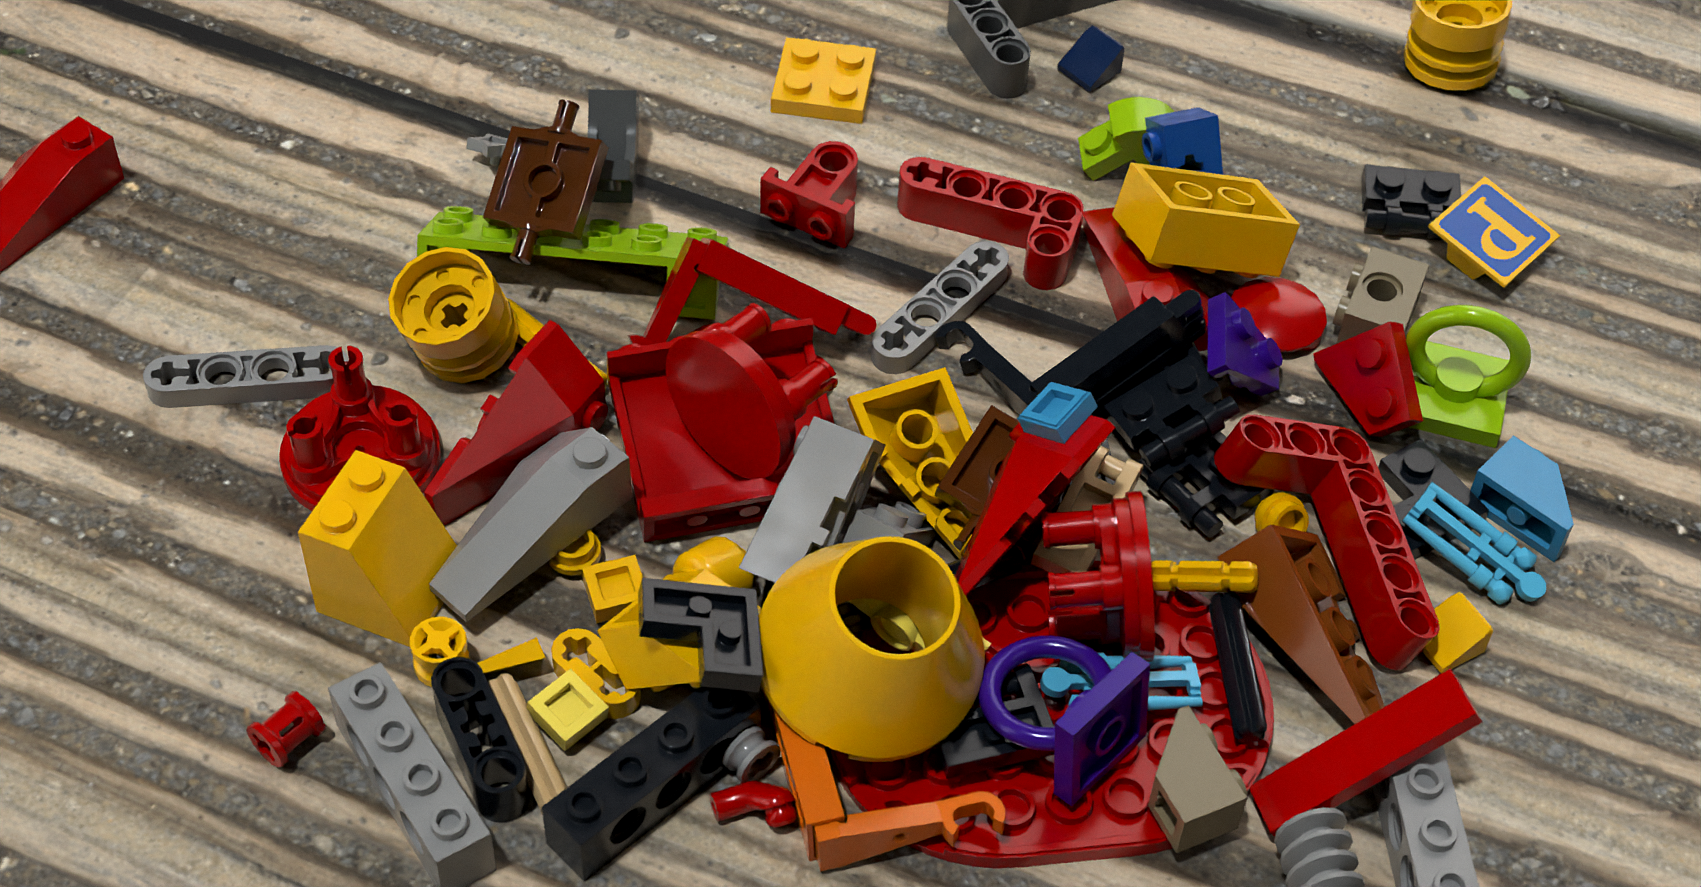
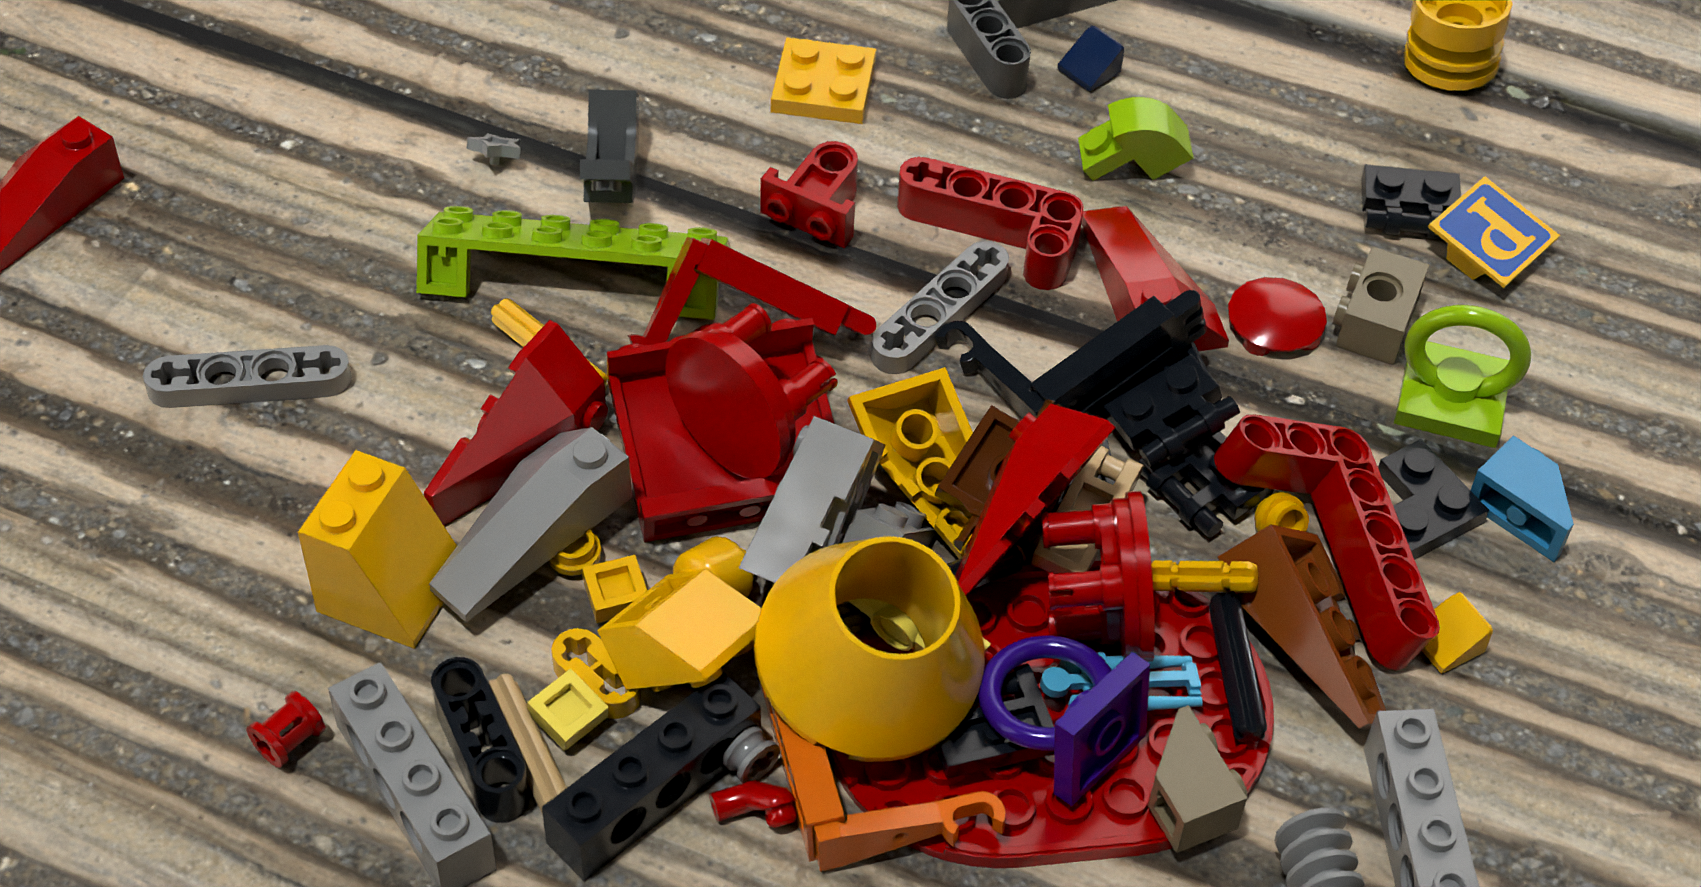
(352, 419): red piece -> none
(437, 636): yellow wheel -> none
(453, 314): yellow wheel -> none
(517, 656): yellow piece -> none
(545, 182): reddish brown plate -> none
(715, 617): black plate -> none
(1057, 412): dark azure tile -> none
(1184, 141): blue brick -> none
(1204, 221): yellow brick -> none
(1240, 348): dark purple wing -> none
(1367, 751): red tile -> none
(1374, 378): red wing -> none
(1528, 585): medium azure piece -> none

